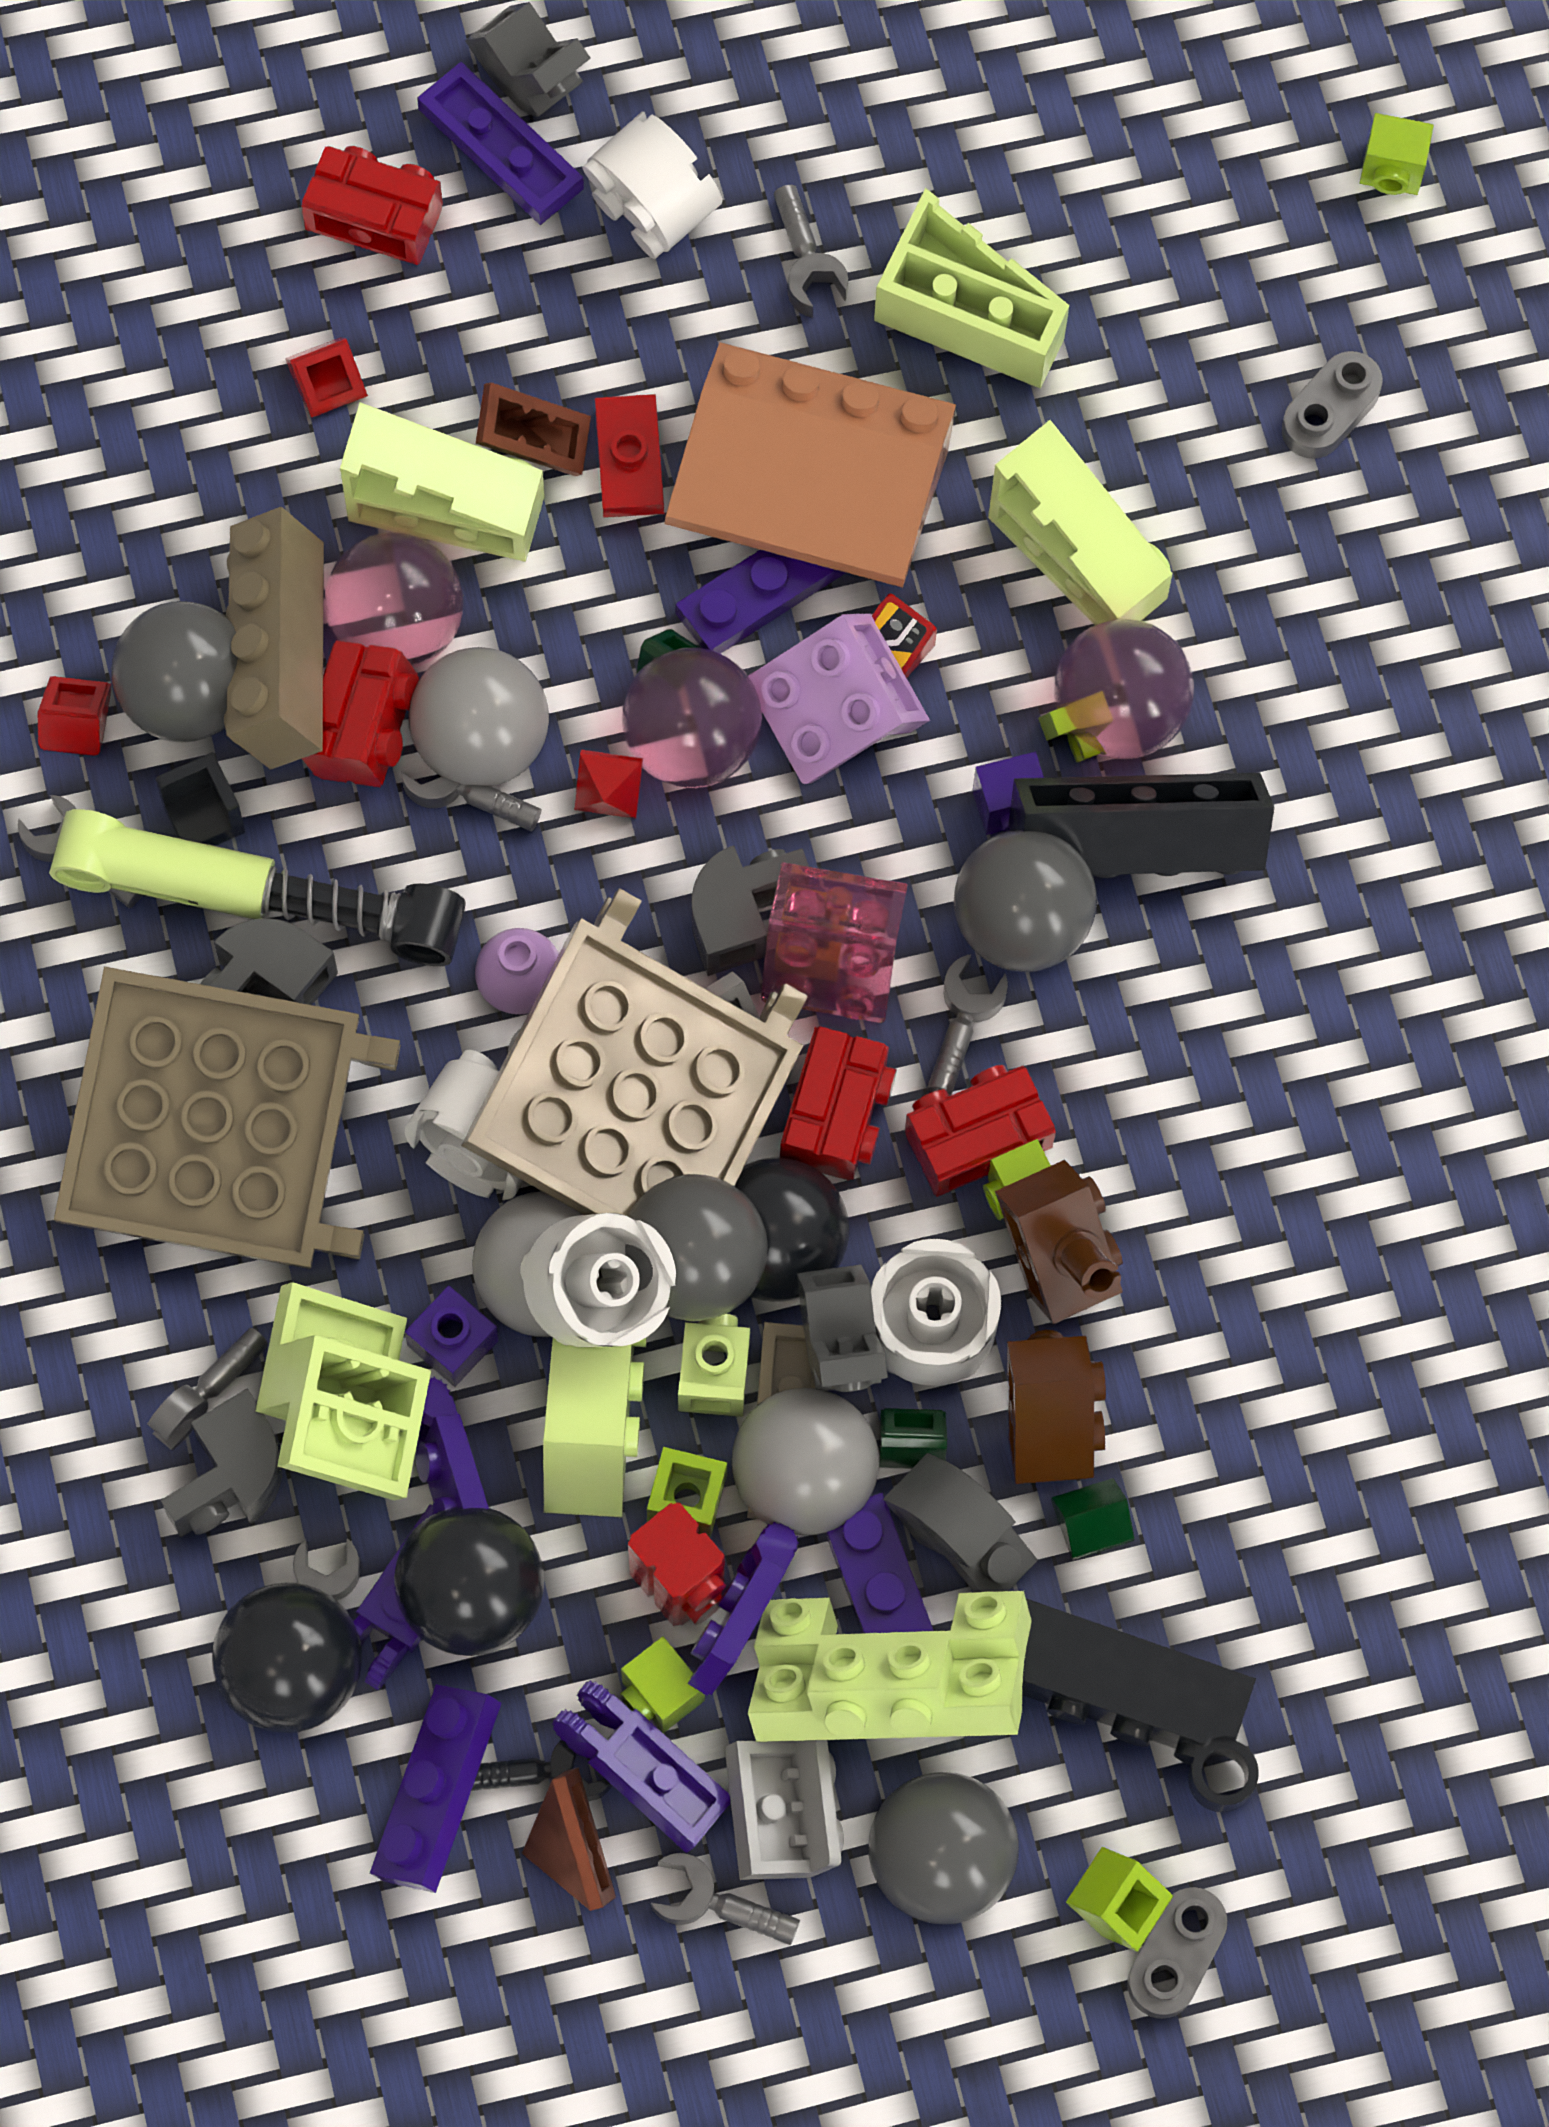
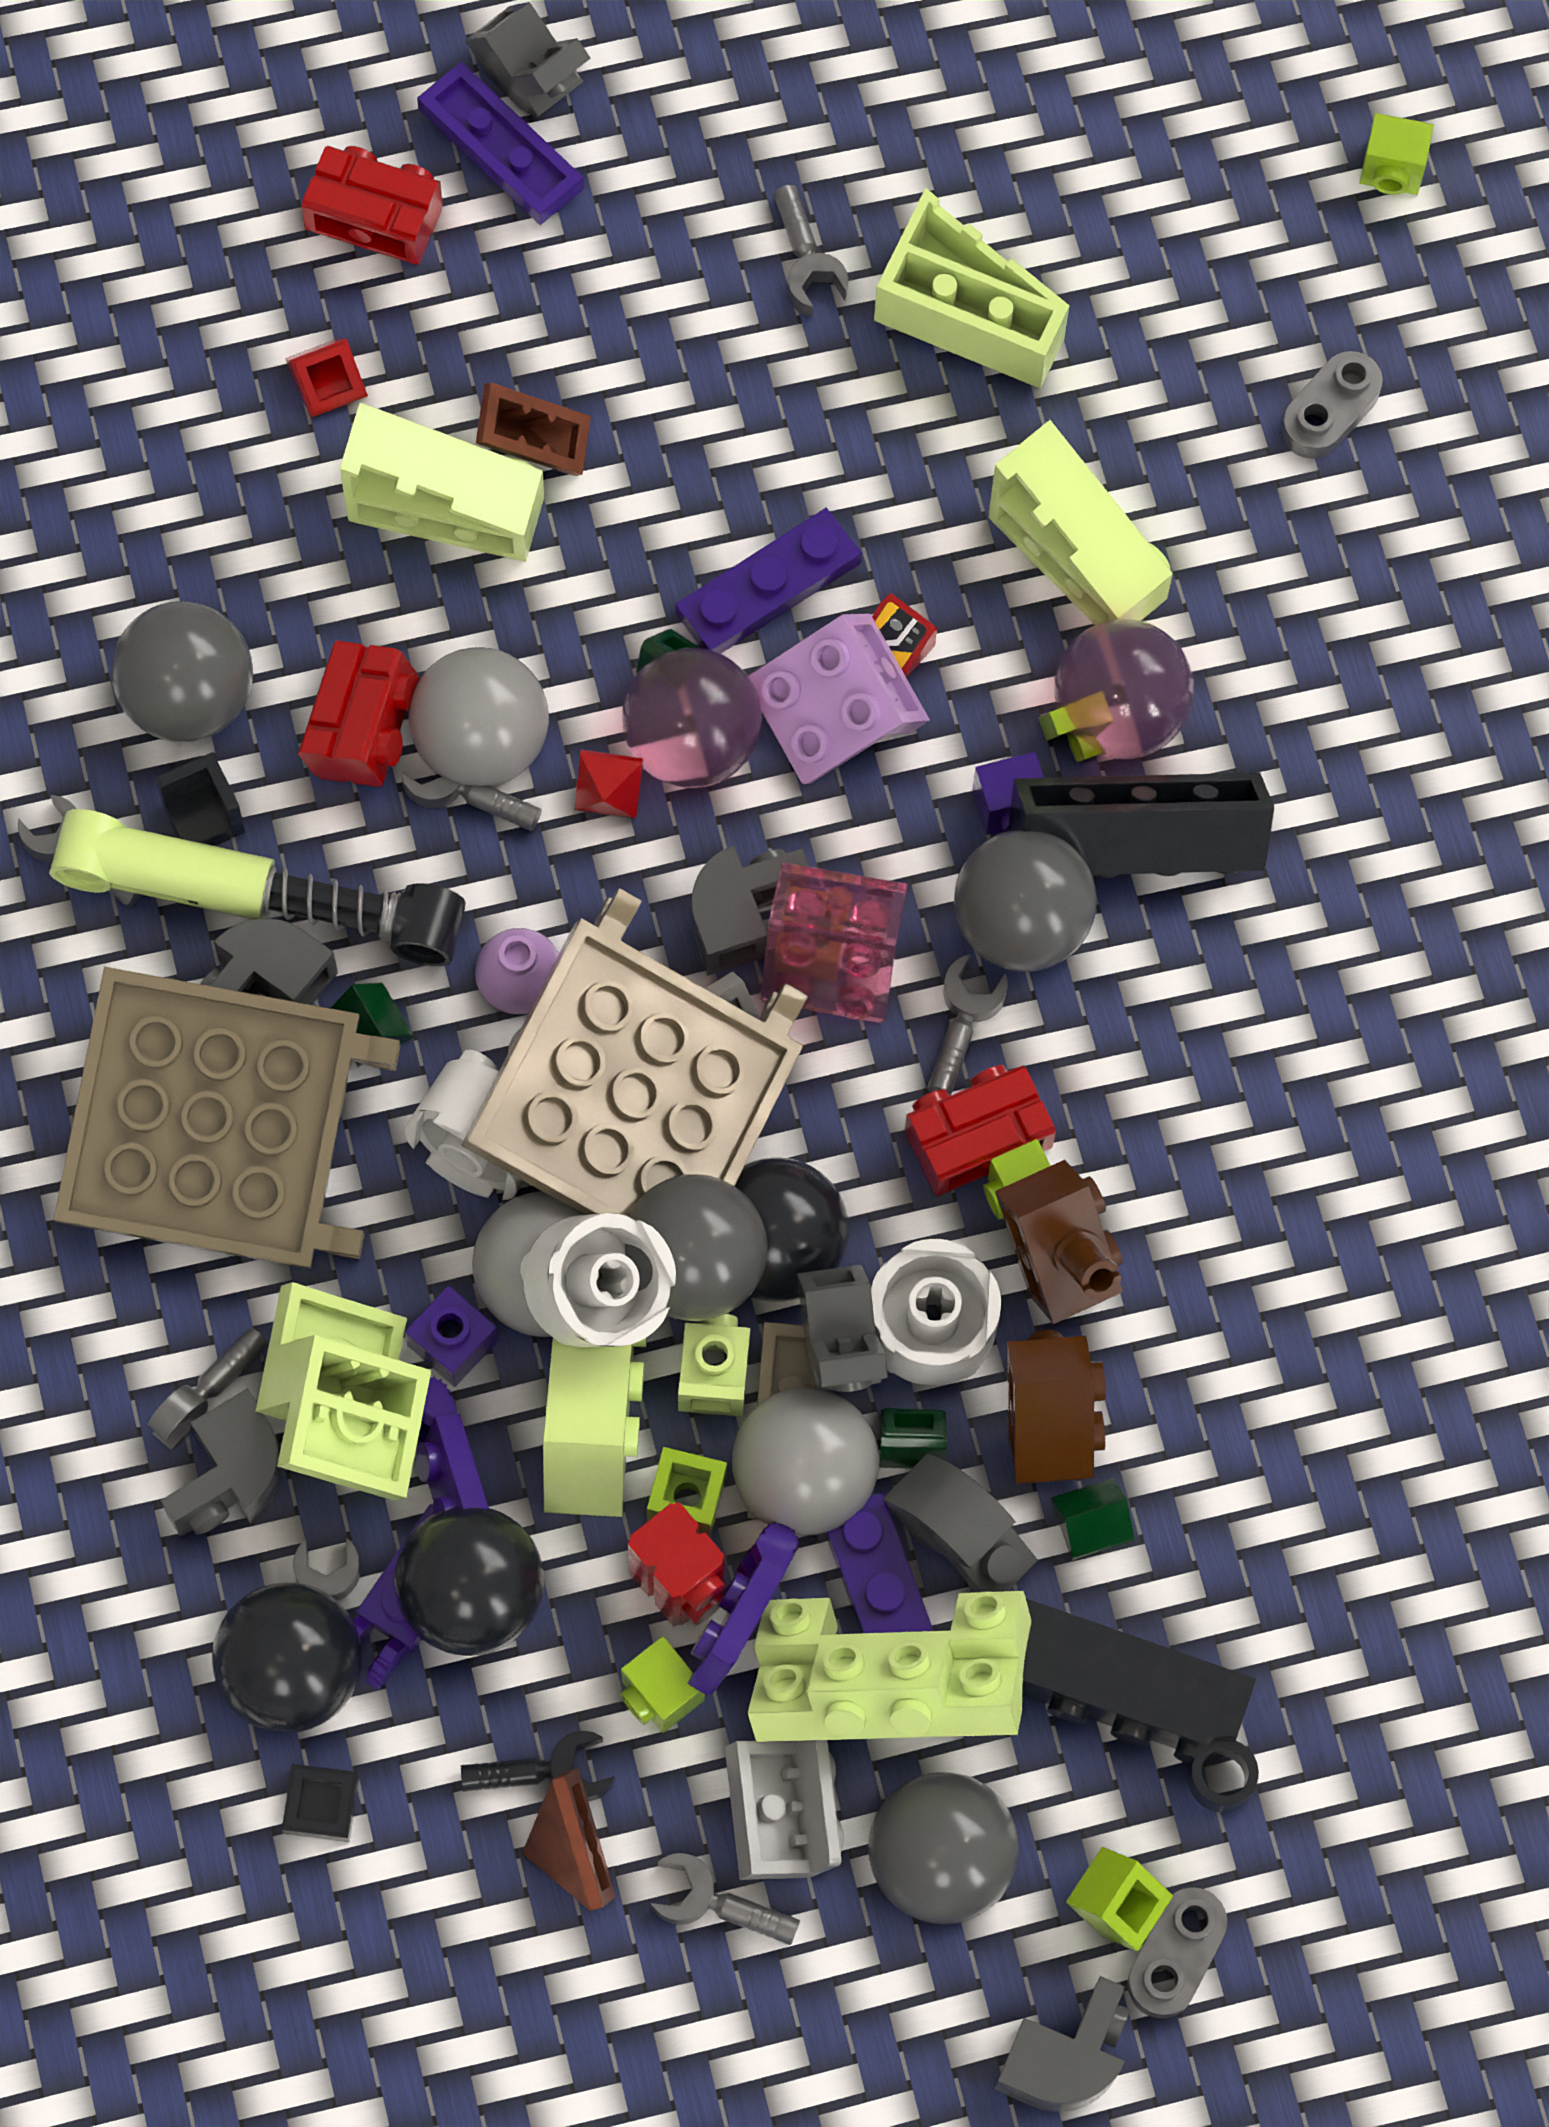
(73, 715): red slope -> none
(278, 638): dark tan brick -> none
(320, 1803): none -> black tile
(376, 1011): none -> dark green slope
(396, 596): clear pink piece -> none
(435, 1788): dark purple plate -> none
(629, 455): red plate -> none
(644, 1766): hinge -> none
(651, 182): white brick -> none
(811, 464): nougat slope -> none
(836, 1103): red brick -> none
(1063, 2071): none -> dark grey brick

